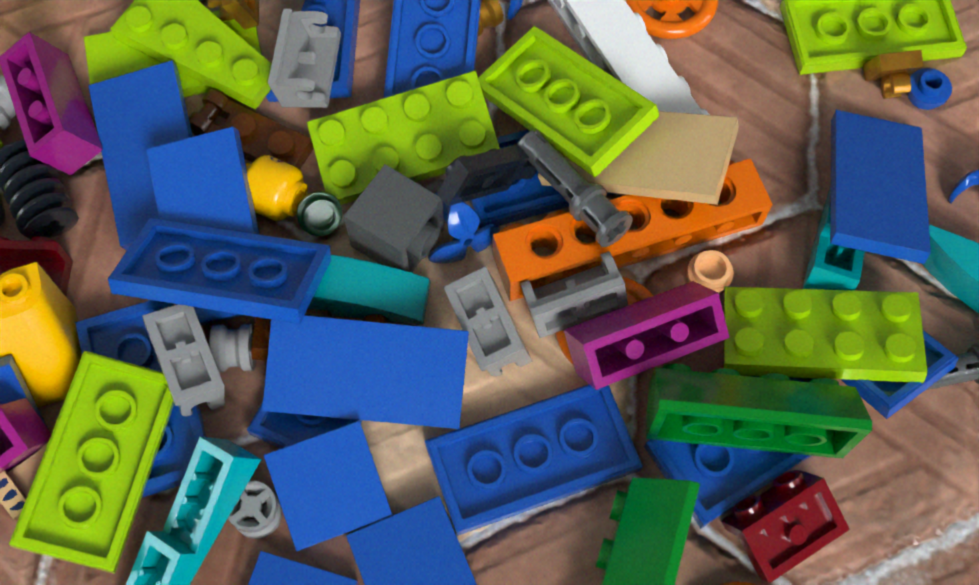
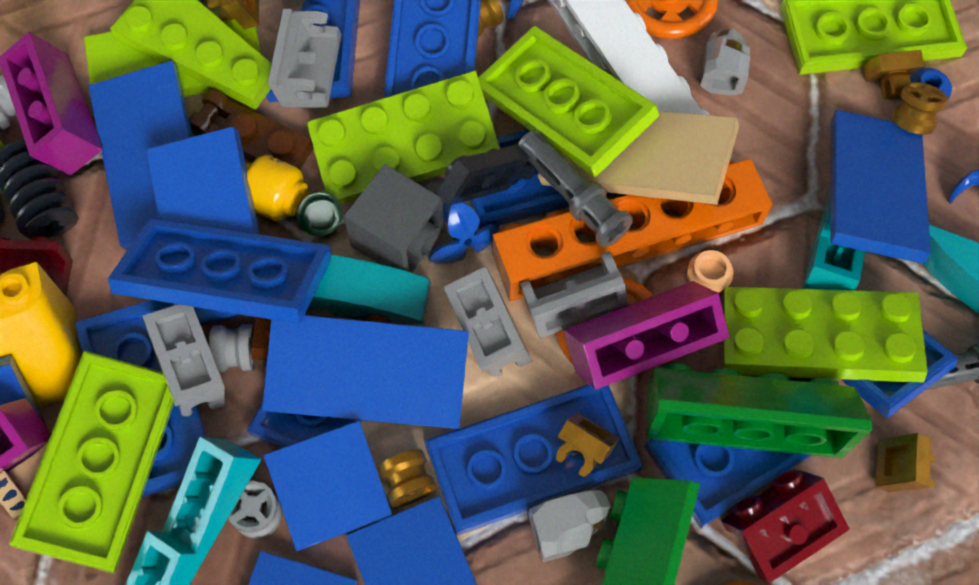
(407, 477): none -> pearl gold wheel
(567, 522): none -> light grey rock
(588, 438): none -> pearl gold tile
(725, 63): none -> light grey rock
(904, 463): none -> pearl gold tile
(919, 108): none -> pearl gold wheel

